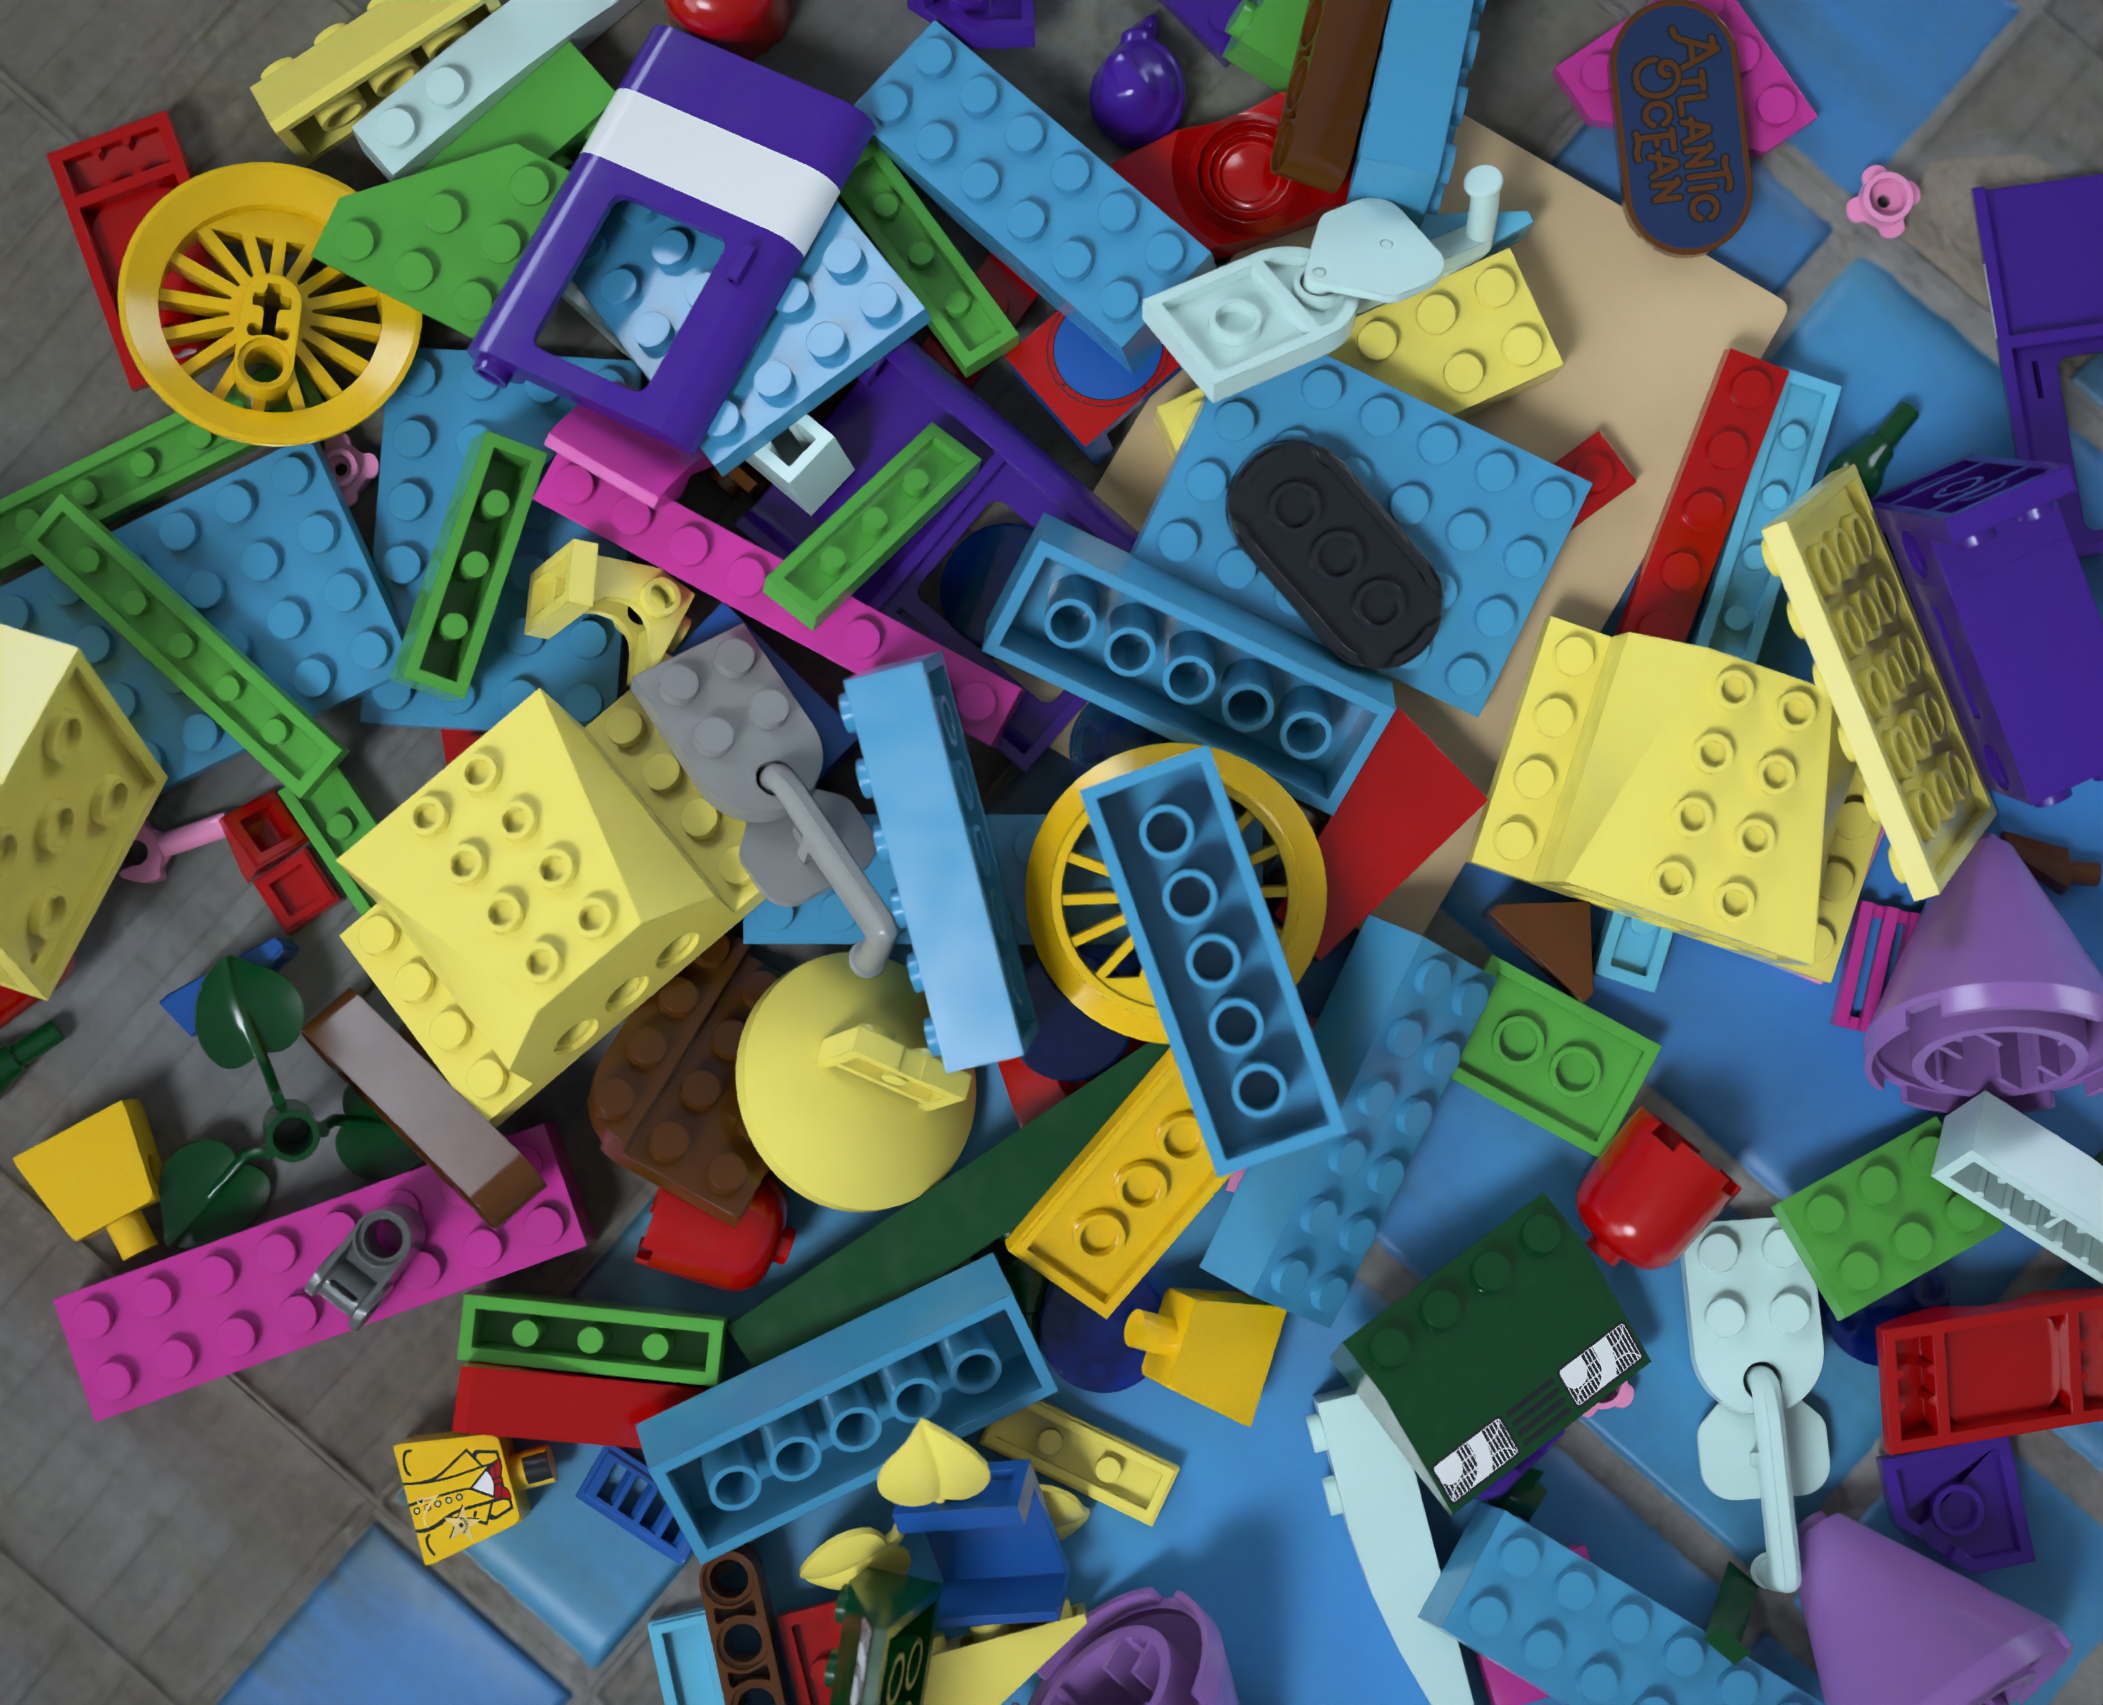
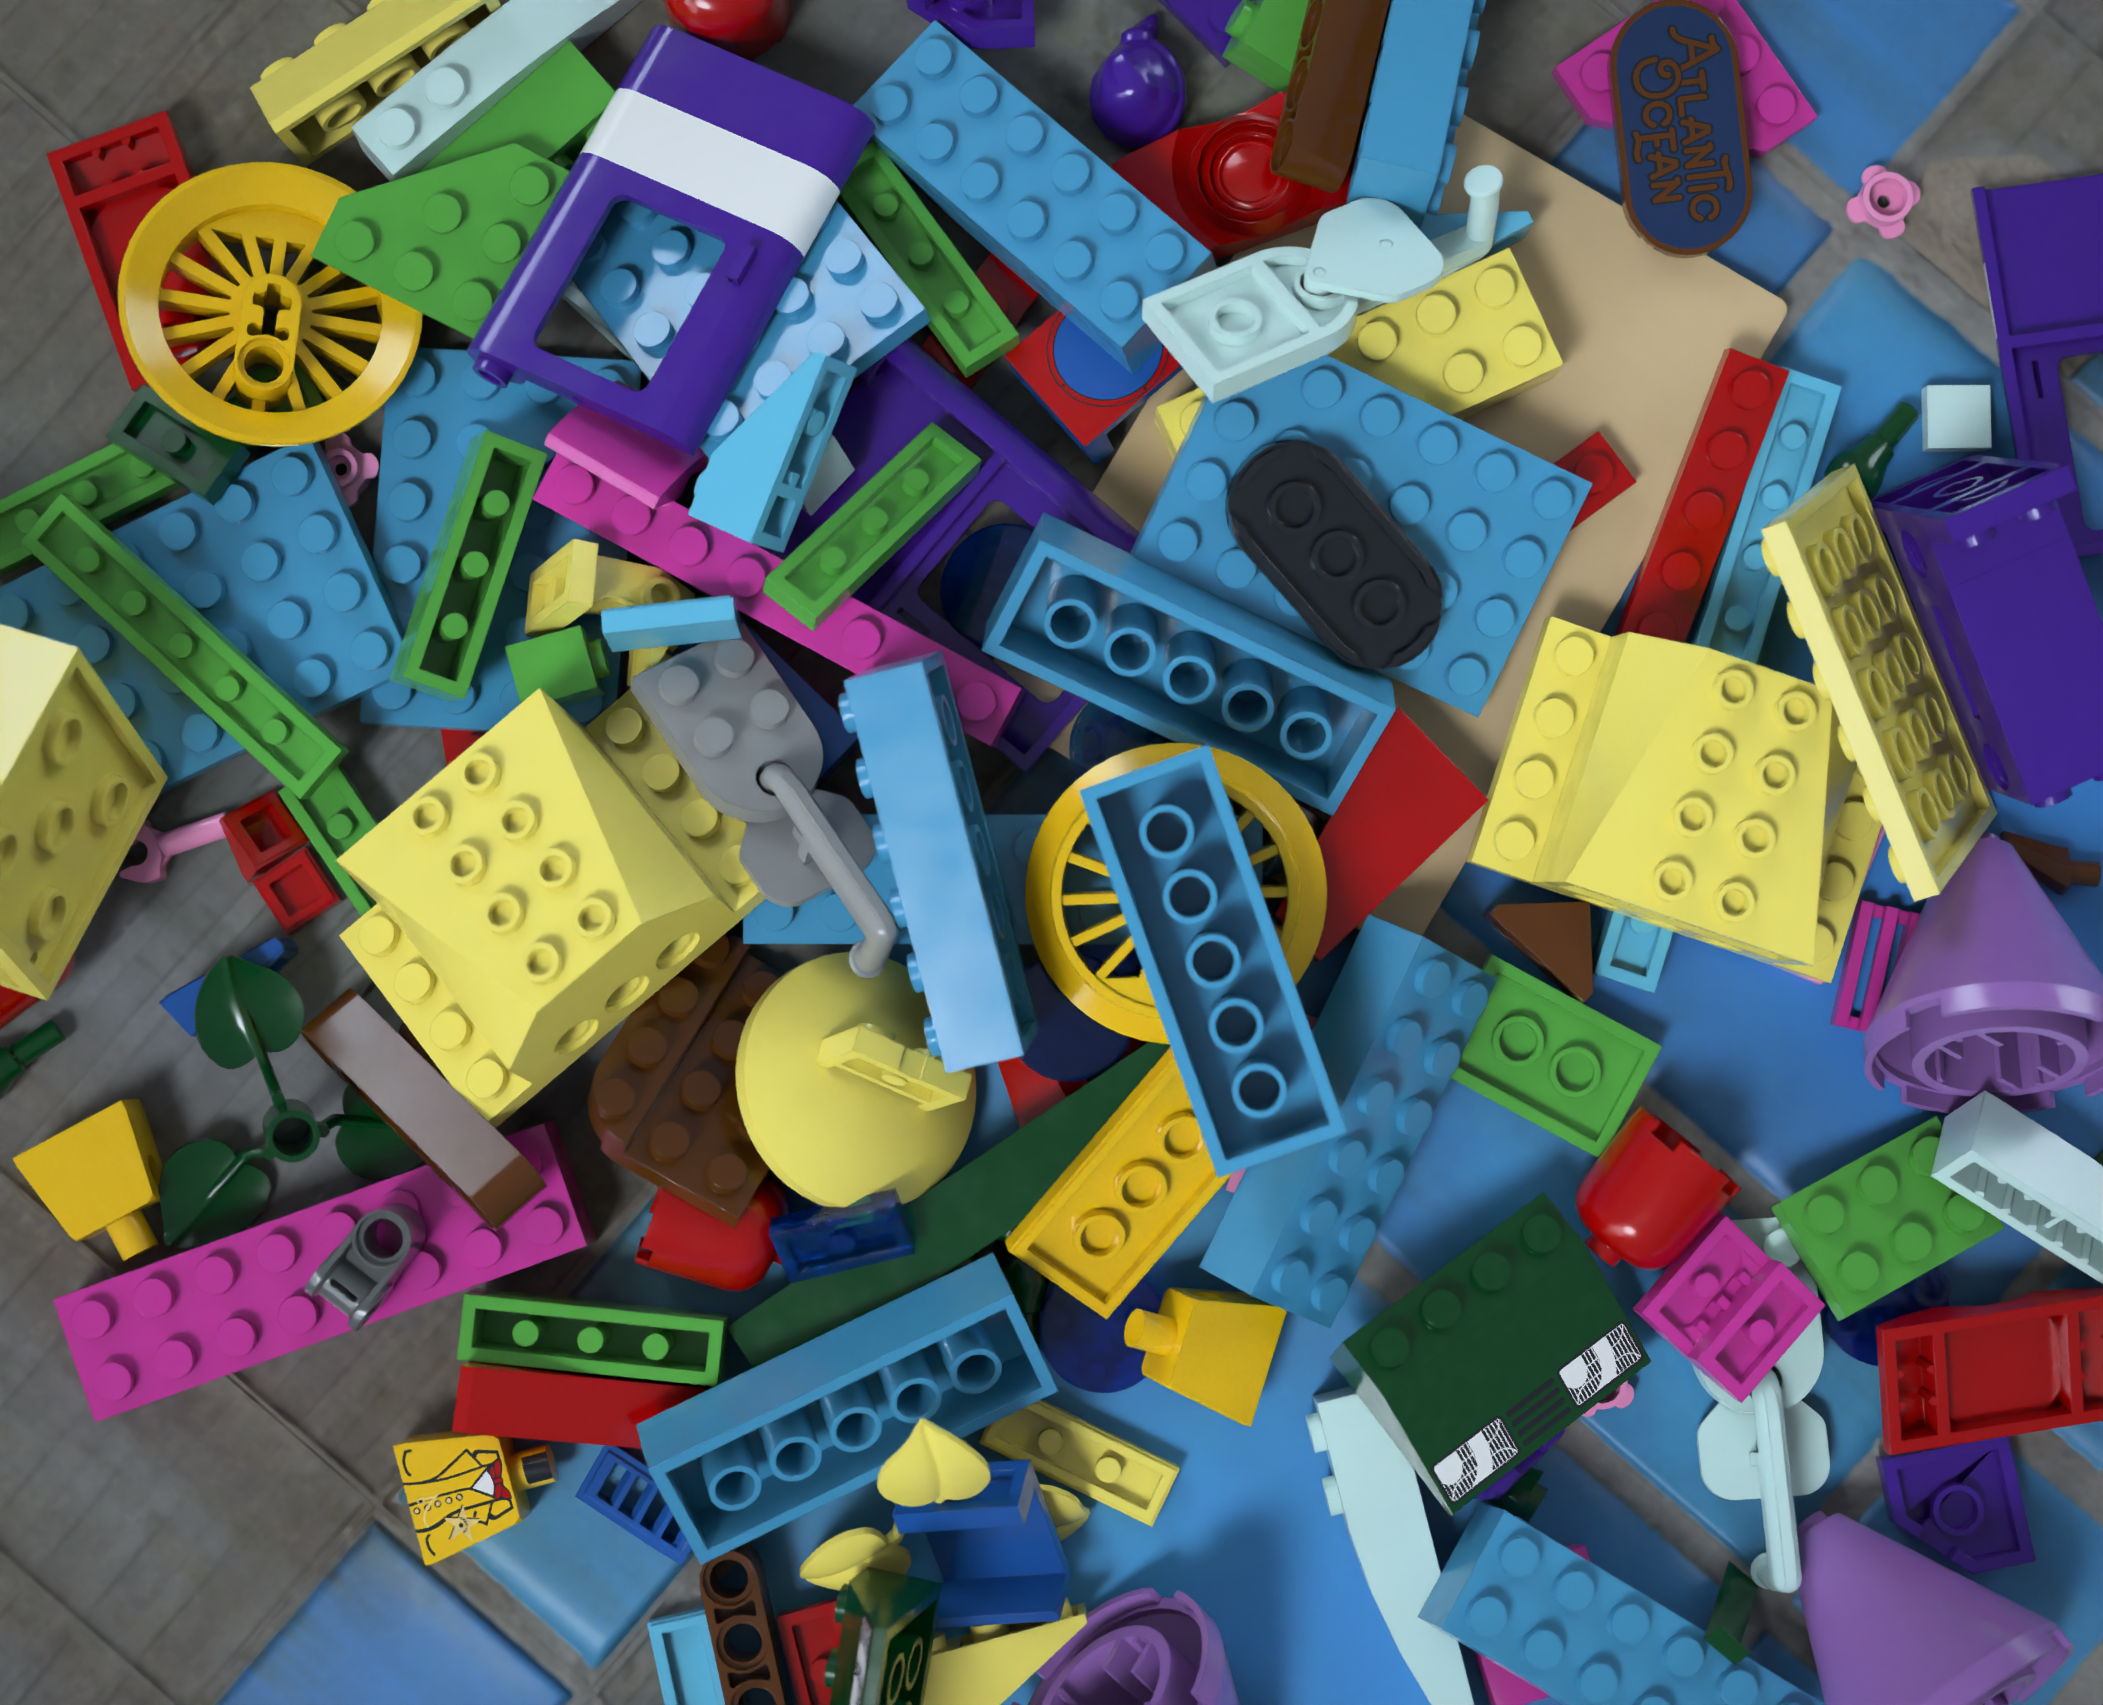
(177, 446): none -> dark green plate
(562, 665): none -> bright green brick
(671, 623): none -> medium azure tile
(769, 461): none -> medium azure slope
(842, 1238): none -> clear blue plate
(1729, 1308): none -> dark pink slope
(1956, 418): none -> light aqua tile

